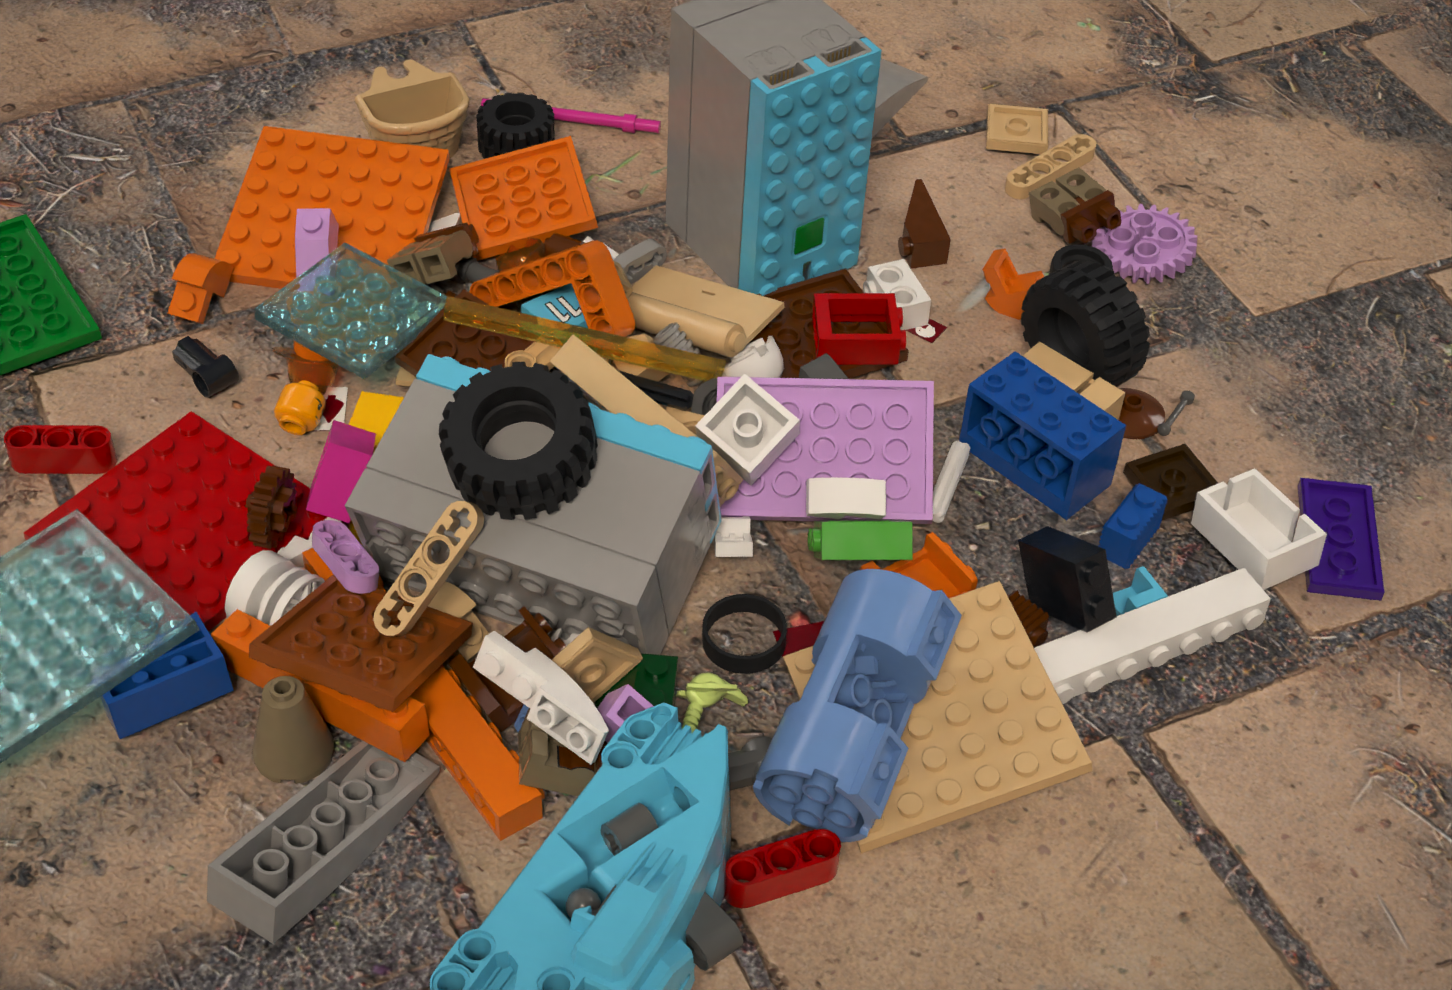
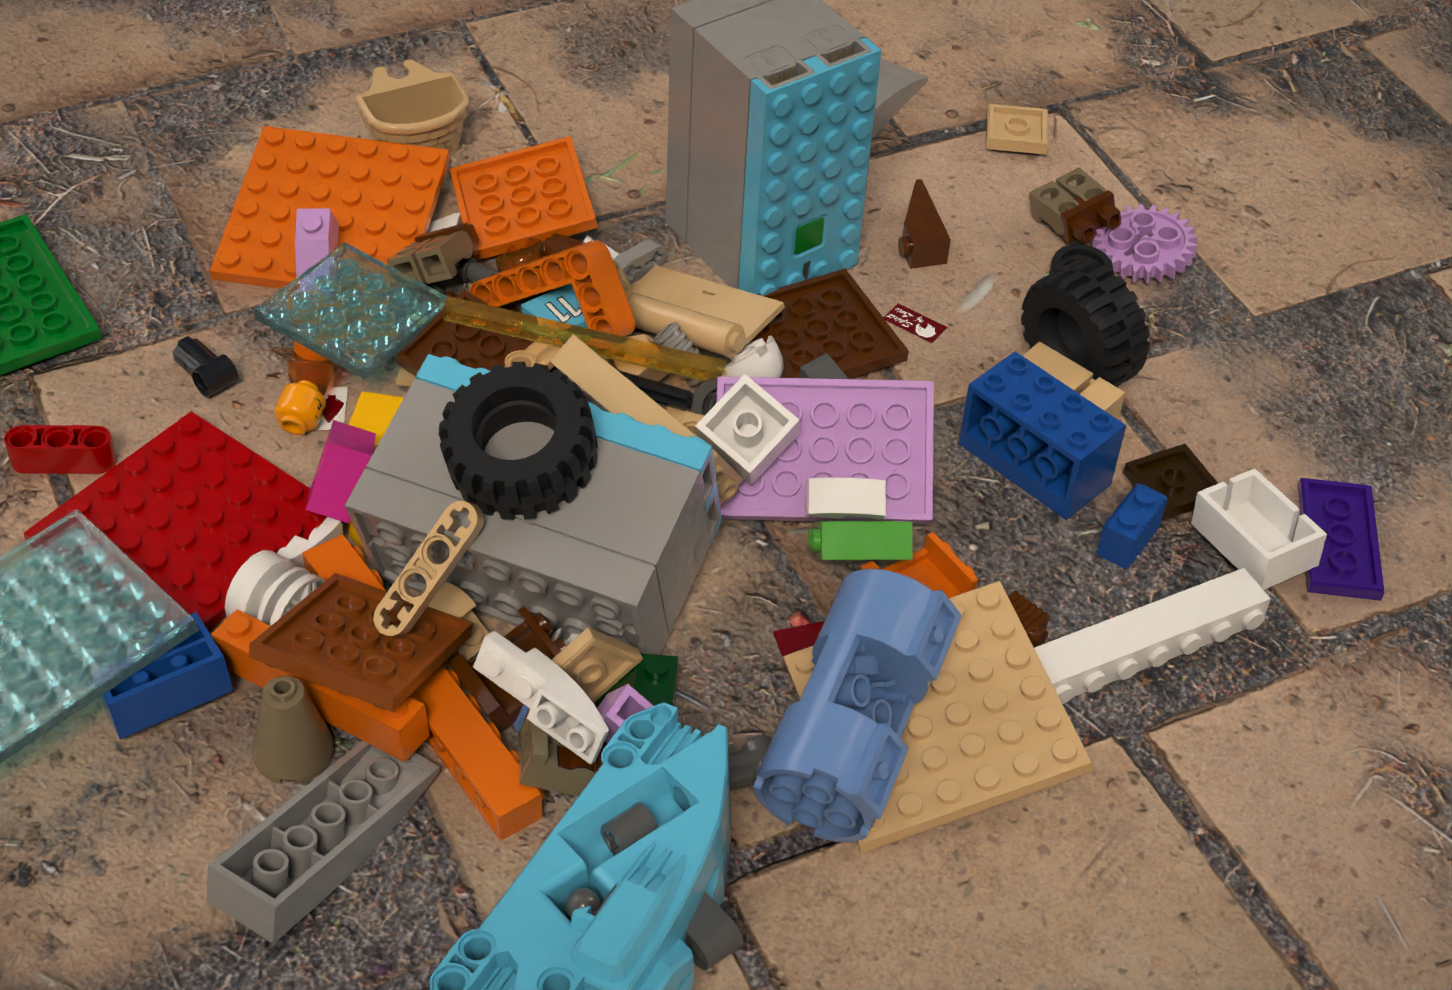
(197, 281): orange brick -> none
(271, 507): reddish brown gear -> none
(345, 556): lavender beam -> none
(513, 123): black tyre -> none
(628, 122): dark pink bar -> none
(706, 691): yellowish green piece -> none
(733, 538): white slope -> none
(751, 604): black tyre -> none
(795, 854): red beam -> none
(858, 348): red window -> none
(909, 294): white brick -> none
(949, 479): white axle -> none
(1006, 285): orange brick -> none
(1068, 578): black brick -> none
(1076, 150): tan beam -> none
(1140, 414): reddish brown dish -> none
(1142, 592): medium azure panel -> none
(1186, 398): dark grey hinge -> none

